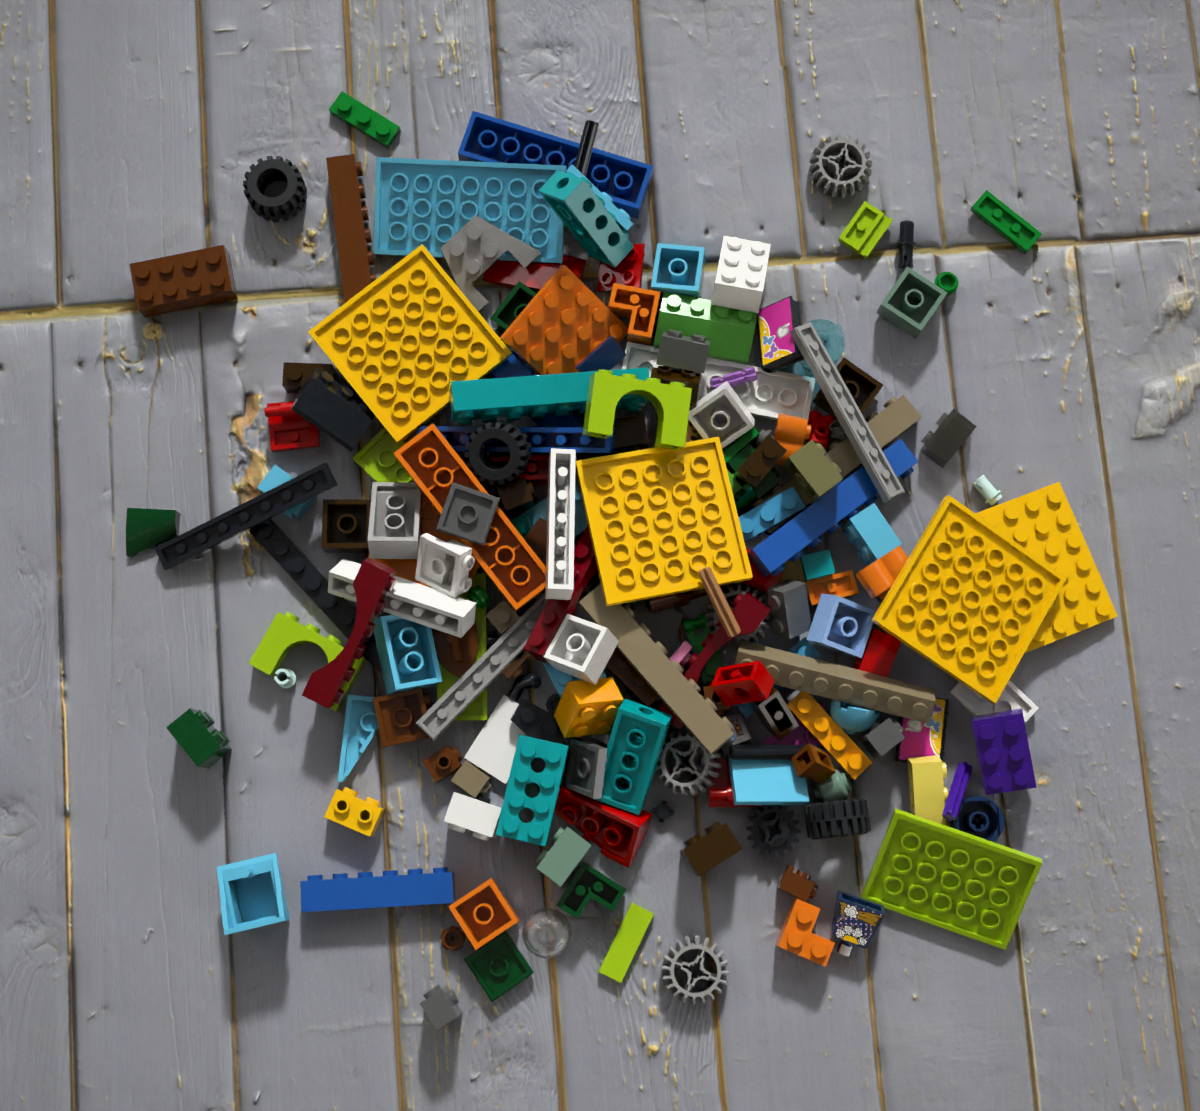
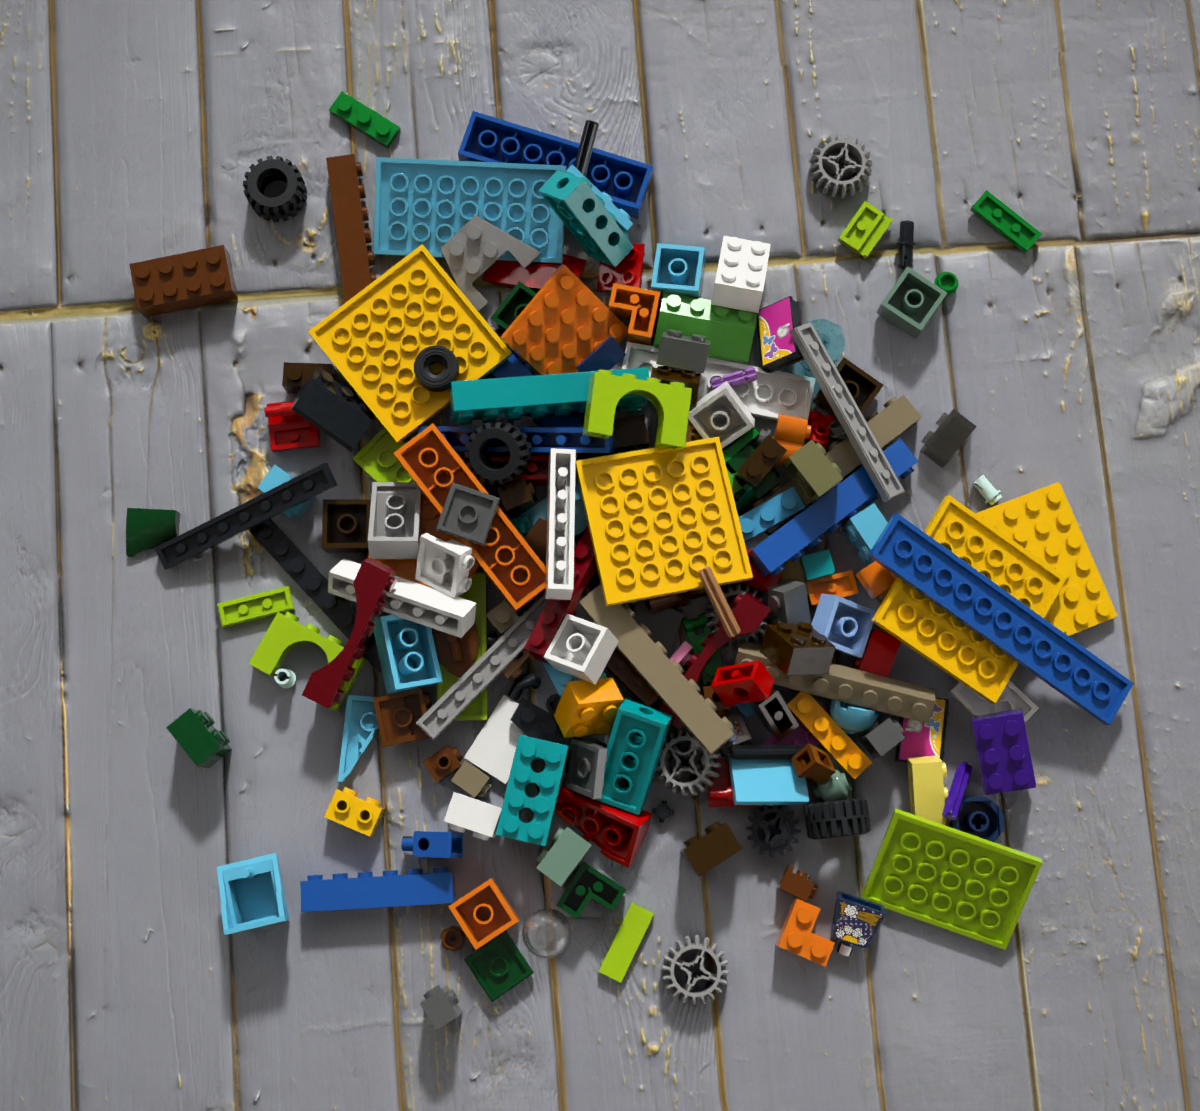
(255, 607): none -> lime tile
(433, 355): none -> black tyre
(440, 844): none -> blue torso
(478, 596): green plate -> none
(797, 649): none -> dark brown brick
(1000, 619): none -> blue plate

